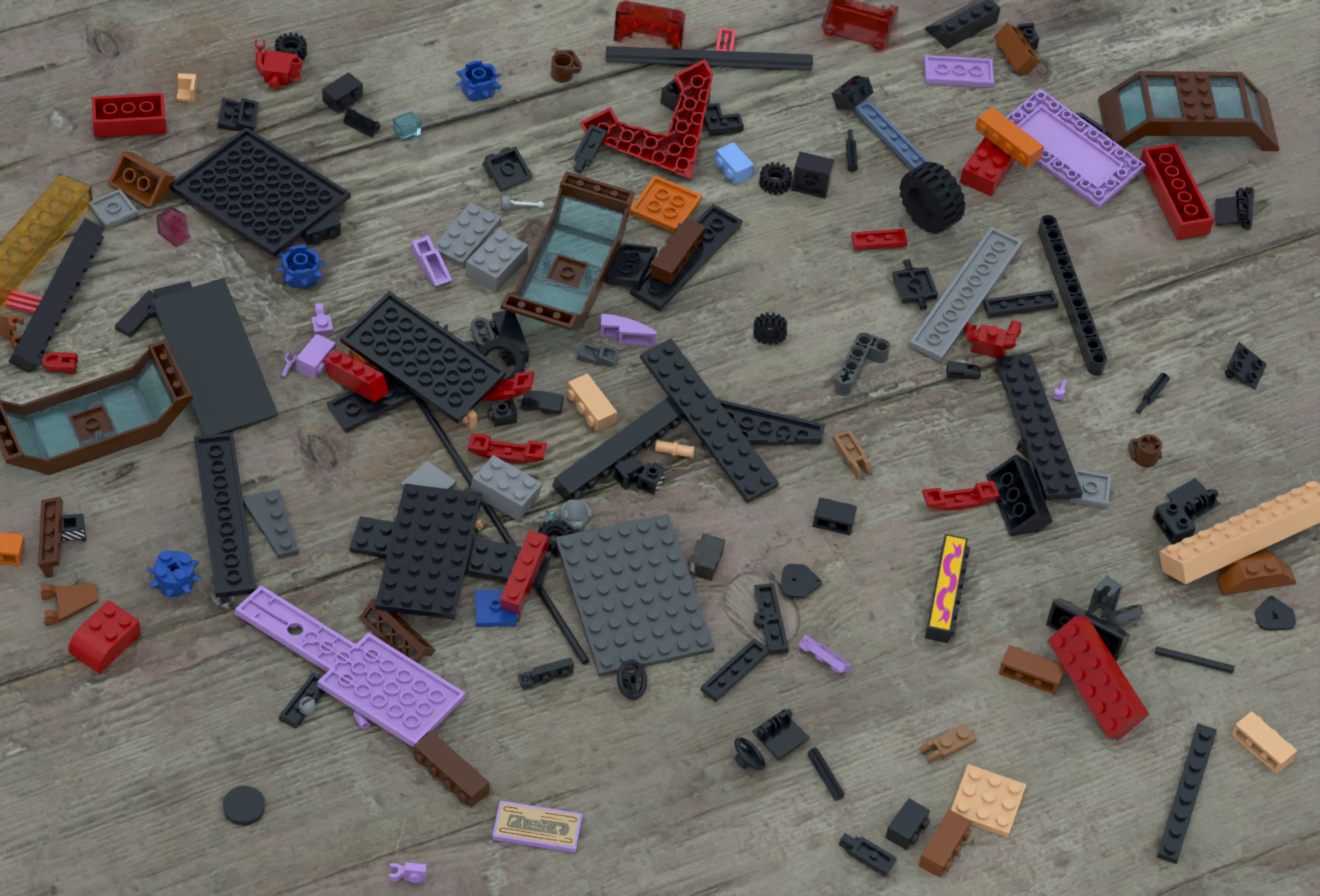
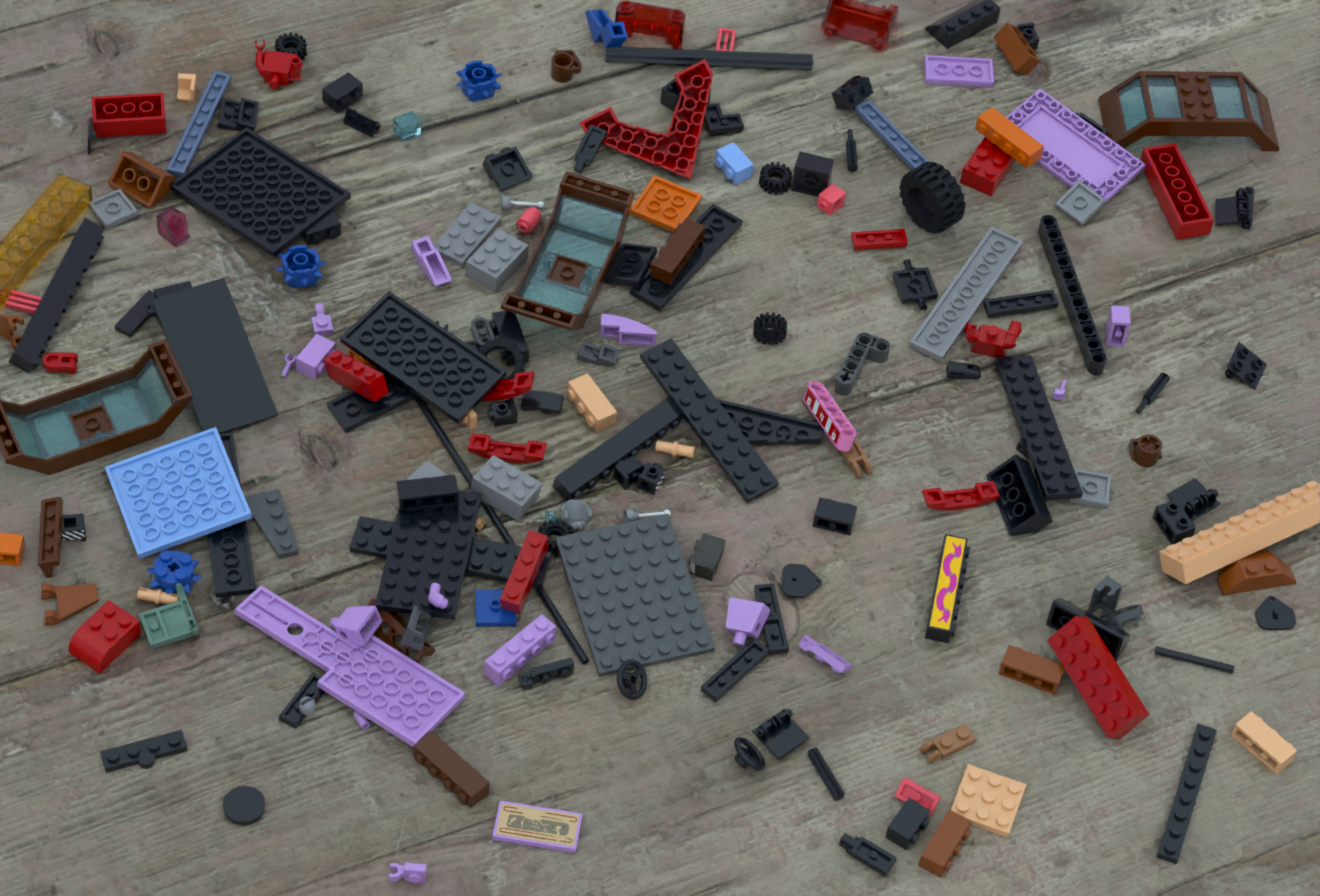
(91, 134): none -> black piece
(143, 751): none -> black hinge
(156, 596): none -> light nougat pin
(169, 622): none -> sand green piece
(178, 492): none -> light blue plate
(199, 123): none -> sand blue plate
(357, 623): none -> lavender torso
(416, 629): none -> dark grey hinge
(427, 493): none -> black brick
(436, 598): none -> lavender arm
(519, 650): none -> lavender brick
(529, 220): none -> coral brick
(604, 30): none -> blue arch
(632, 515): none -> hinge
(745, 619): none -> lavender torso
(829, 416): none -> bright pink beam
(831, 199): none -> coral brick
(918, 793): none -> coral plate
(1080, 203): none -> light grey tile
(1117, 326): none -> lavender brick

